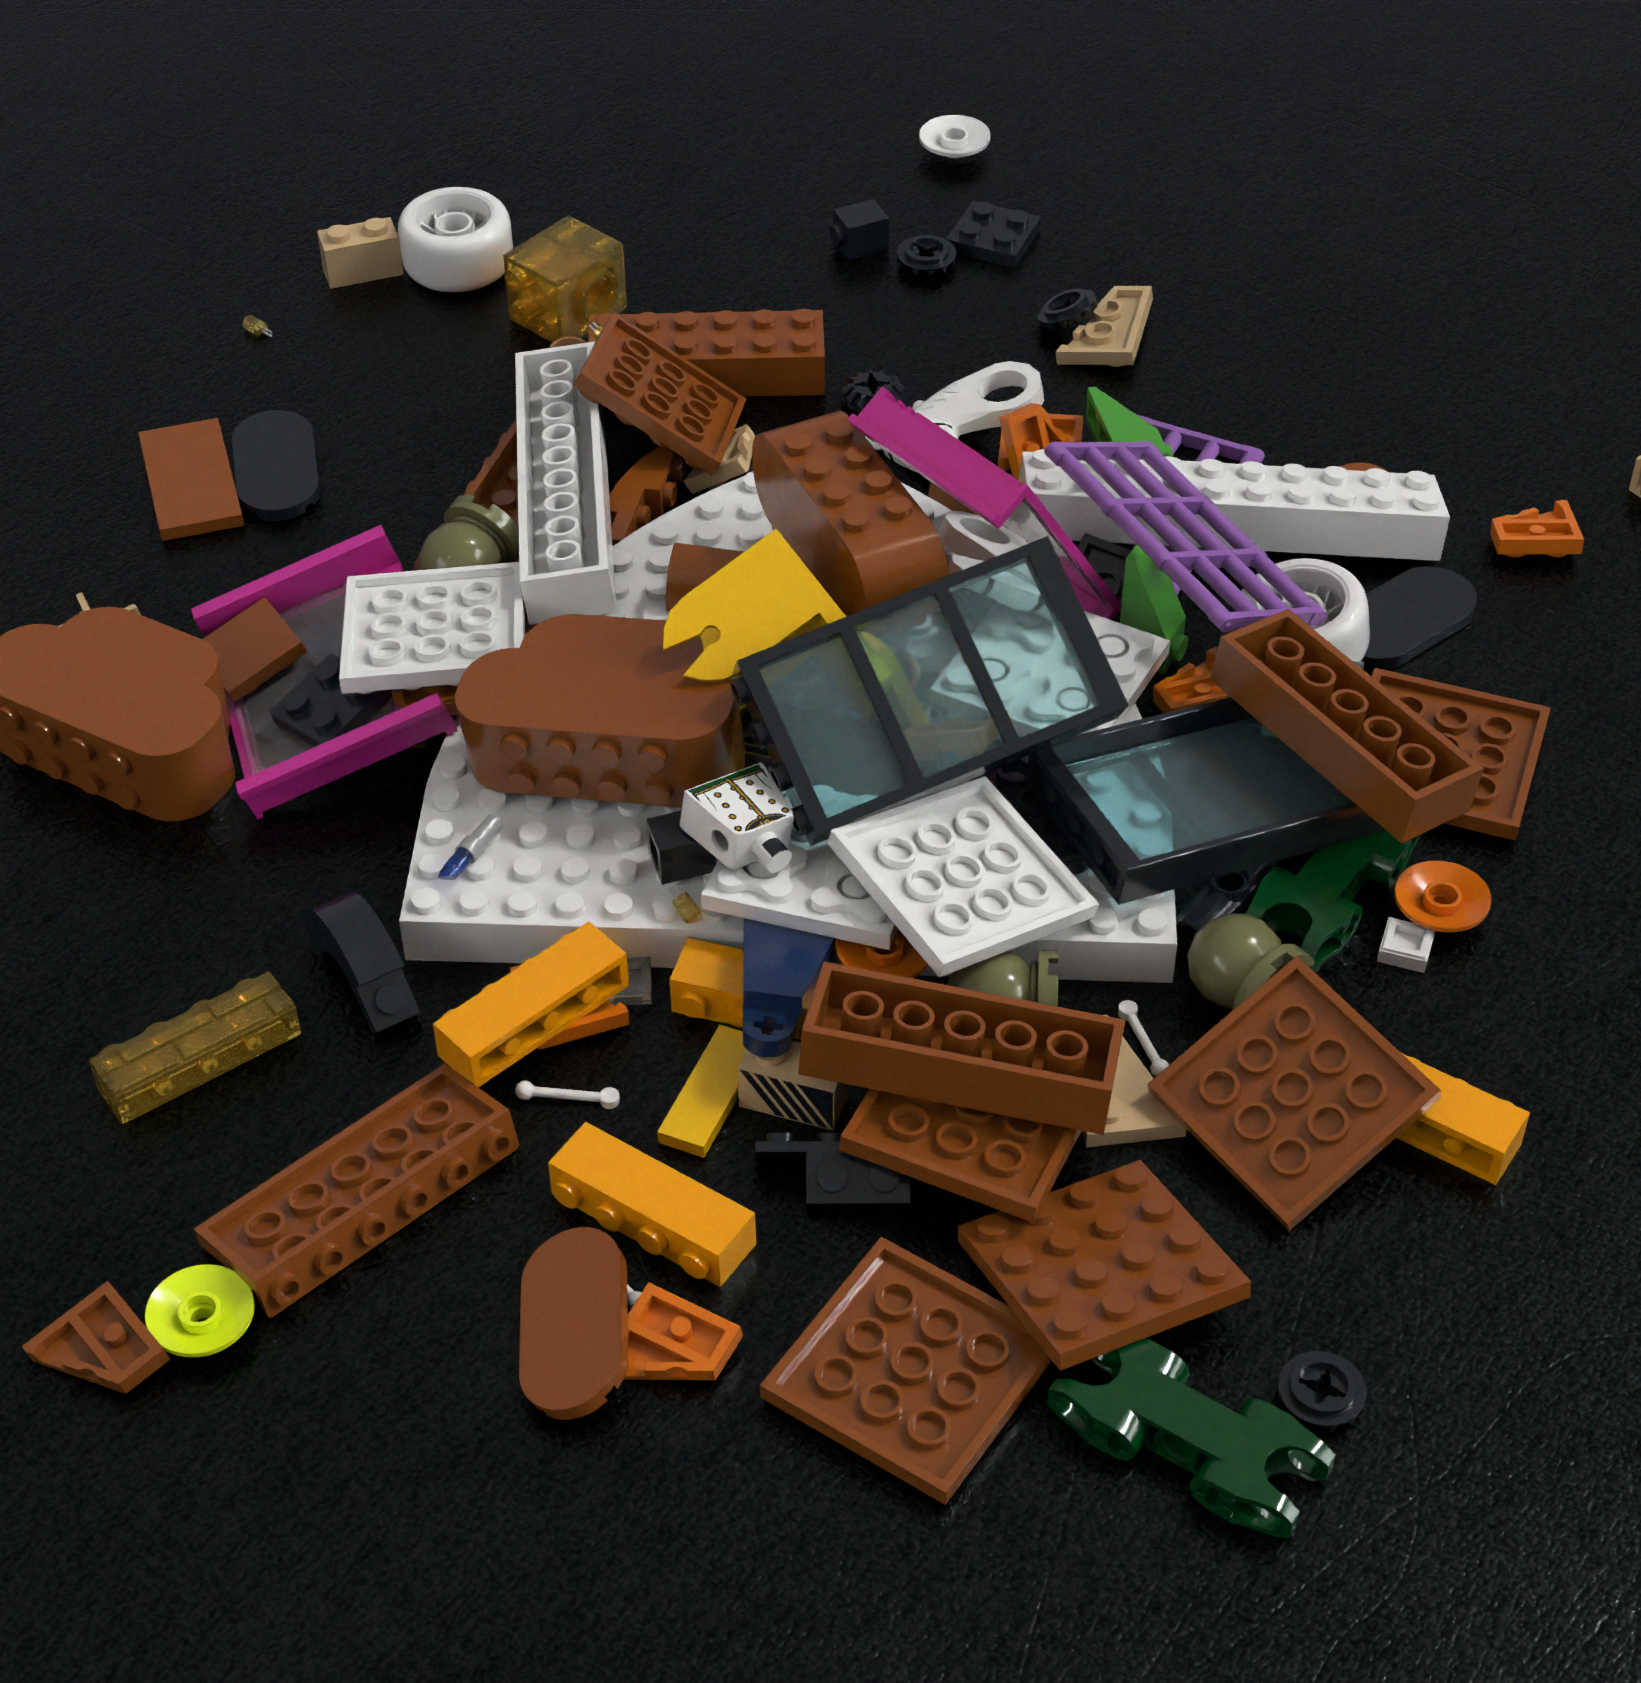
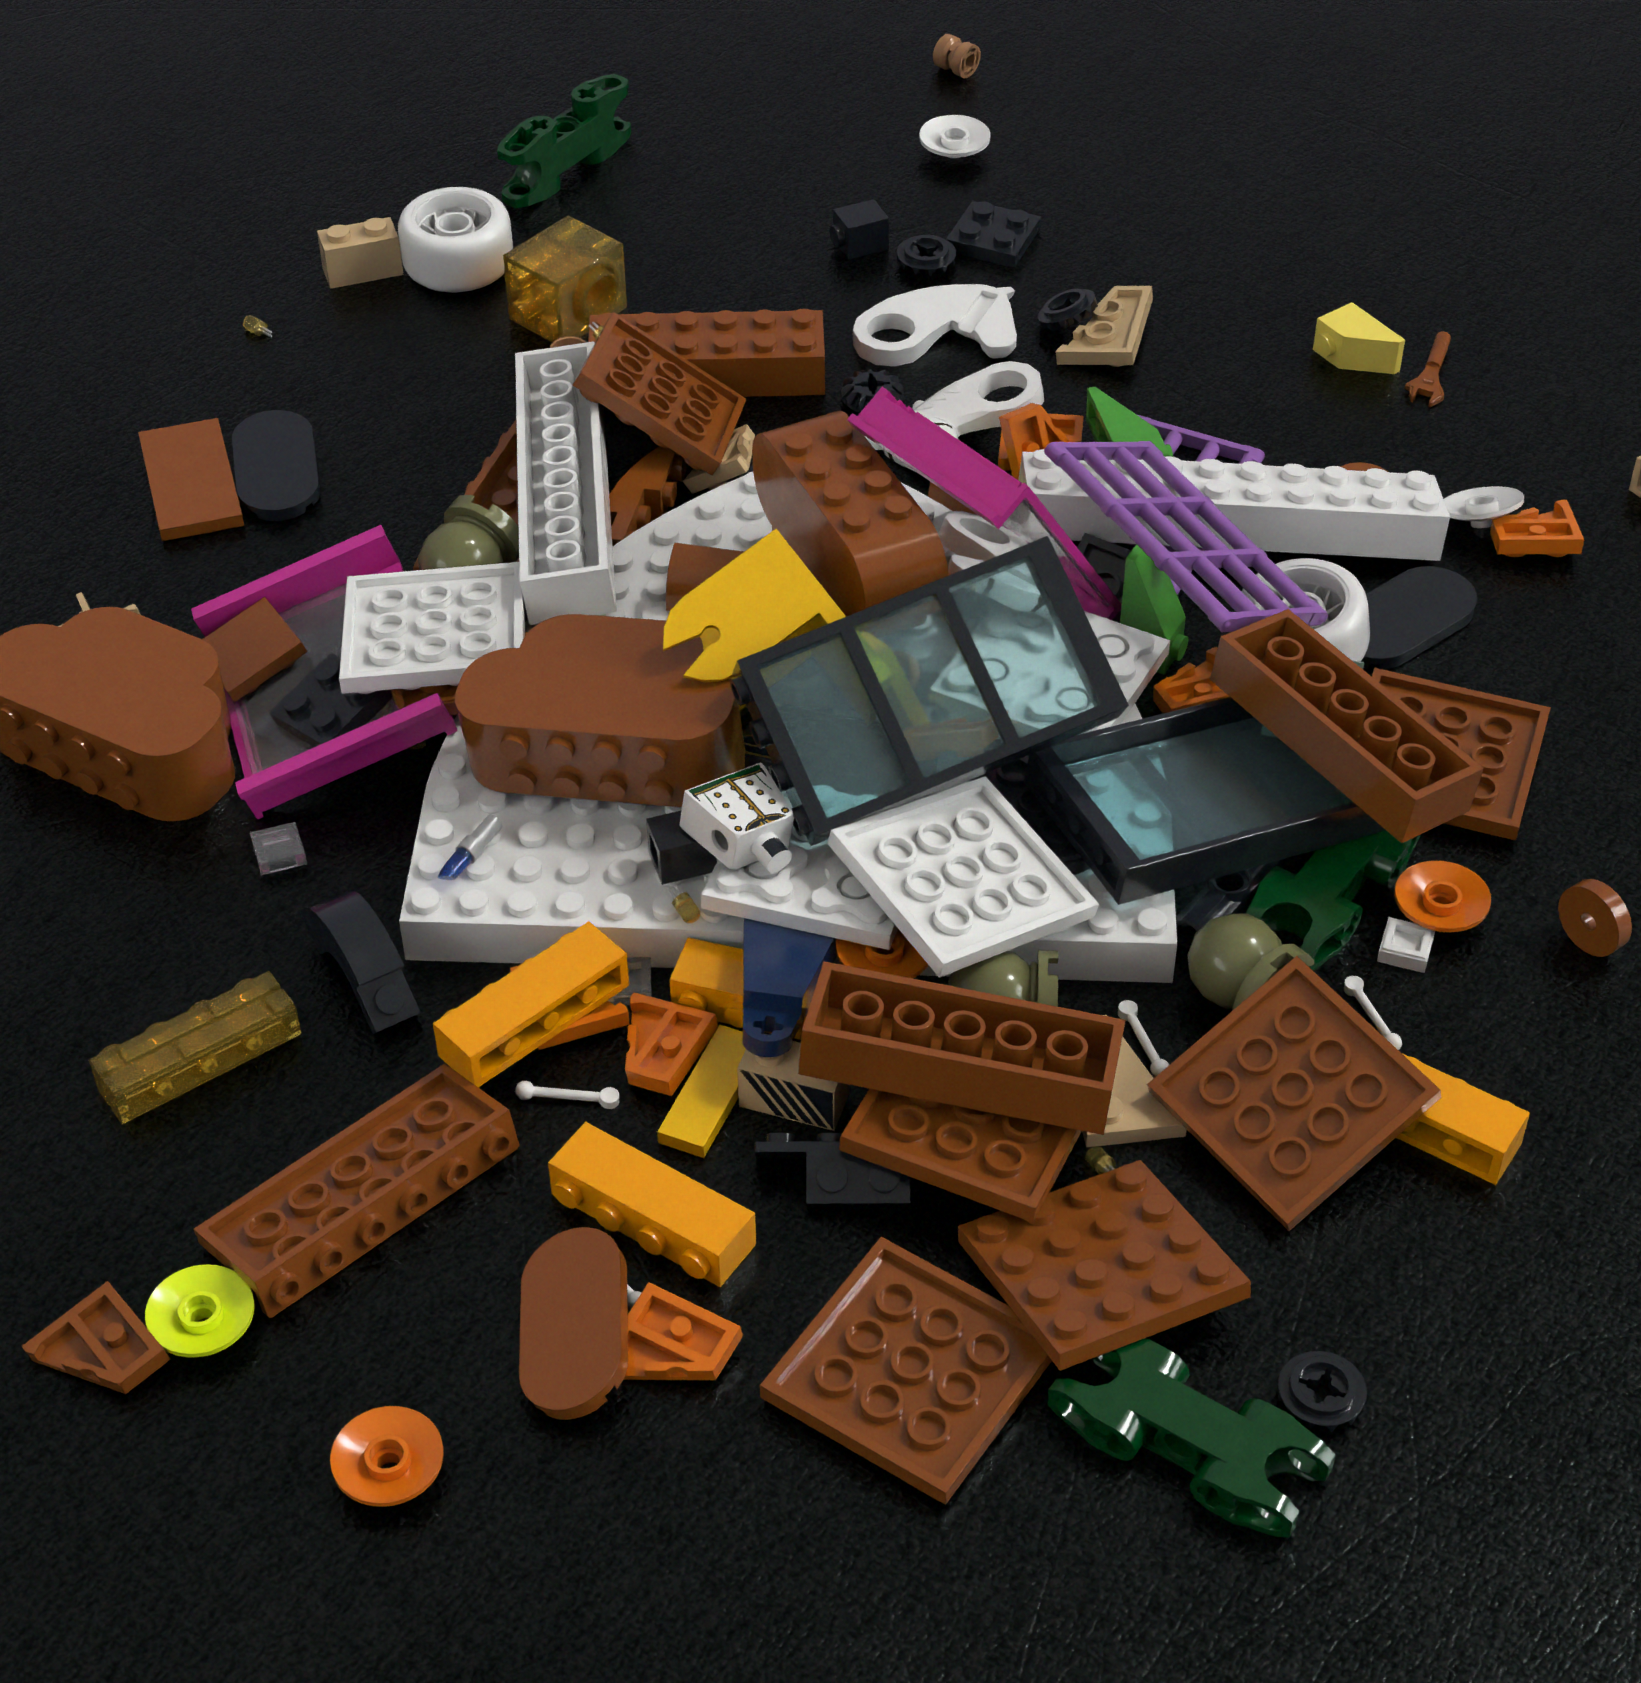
(278, 848): none -> clear tile
(381, 1438): none -> orange dish
(551, 146): none -> dark green piece
(664, 1042): none -> orange wing
(930, 312): none -> white animal
(955, 55): none -> medium nougat wheel
(1100, 1160): none -> clear yellow piece
(1354, 987): none -> white hinge
(1358, 341): none -> light yellow slope
(1428, 381): none -> dark orange piece
(1483, 504): none -> white dish
(1595, 917): none -> dark orange piece

